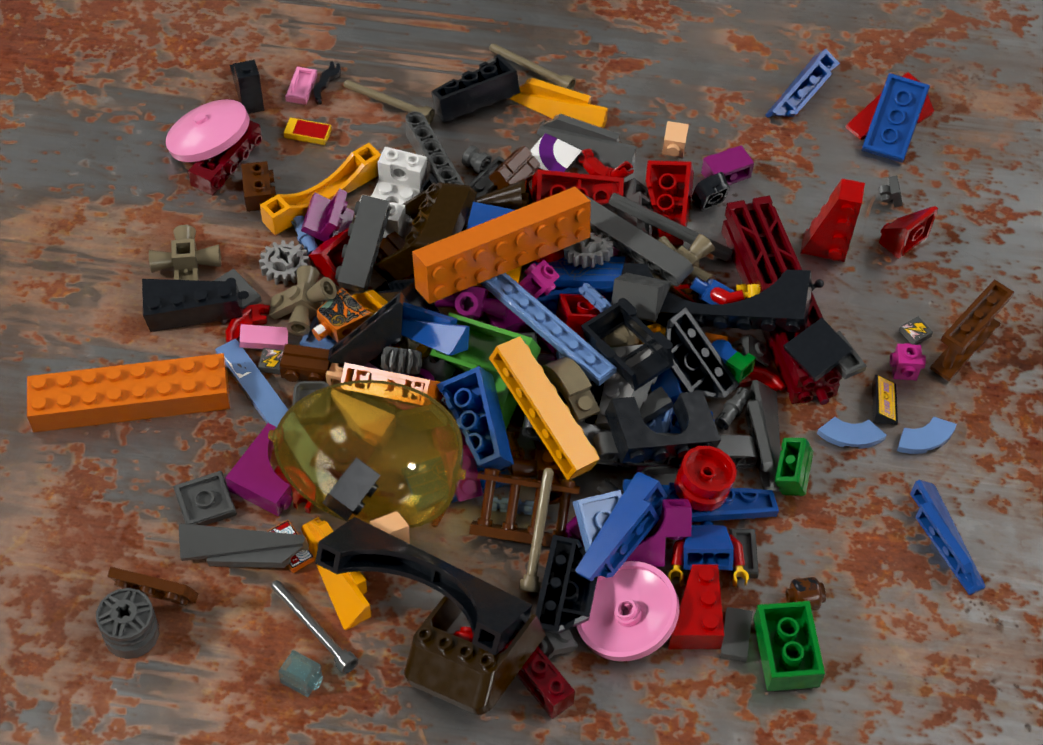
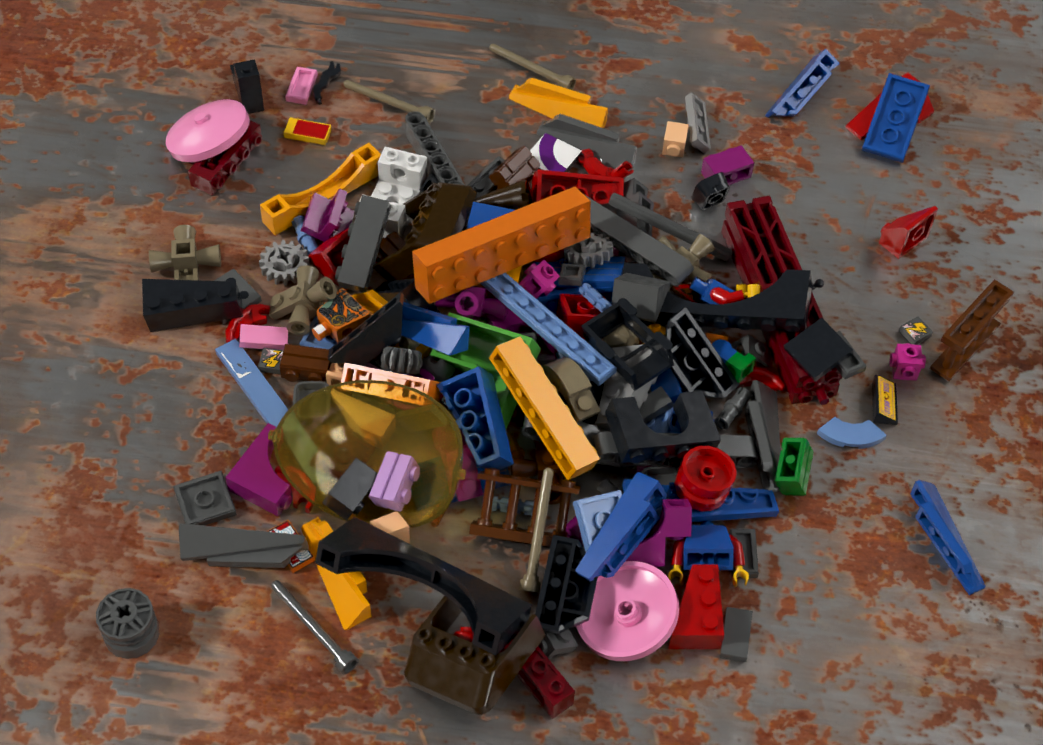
(127, 392): orange brick -> none
(153, 586): reddish brown plate -> none
(257, 184): reddish brown brick -> none
(301, 673): clear light blue brick -> none
(394, 481): none -> lavender brick
(474, 158): dark grey wheel -> none
(476, 89): black wedge -> none
(572, 274): none -> dark grey tile
(670, 192): red wedge -> none
(697, 123): none -> light grey plate
(788, 646): green brick -> none
(806, 590): reddish brown head -> none
(834, 226): red wedge -> none
(891, 192): dark grey tile -> none
(926, 438): medium blue tile -> none

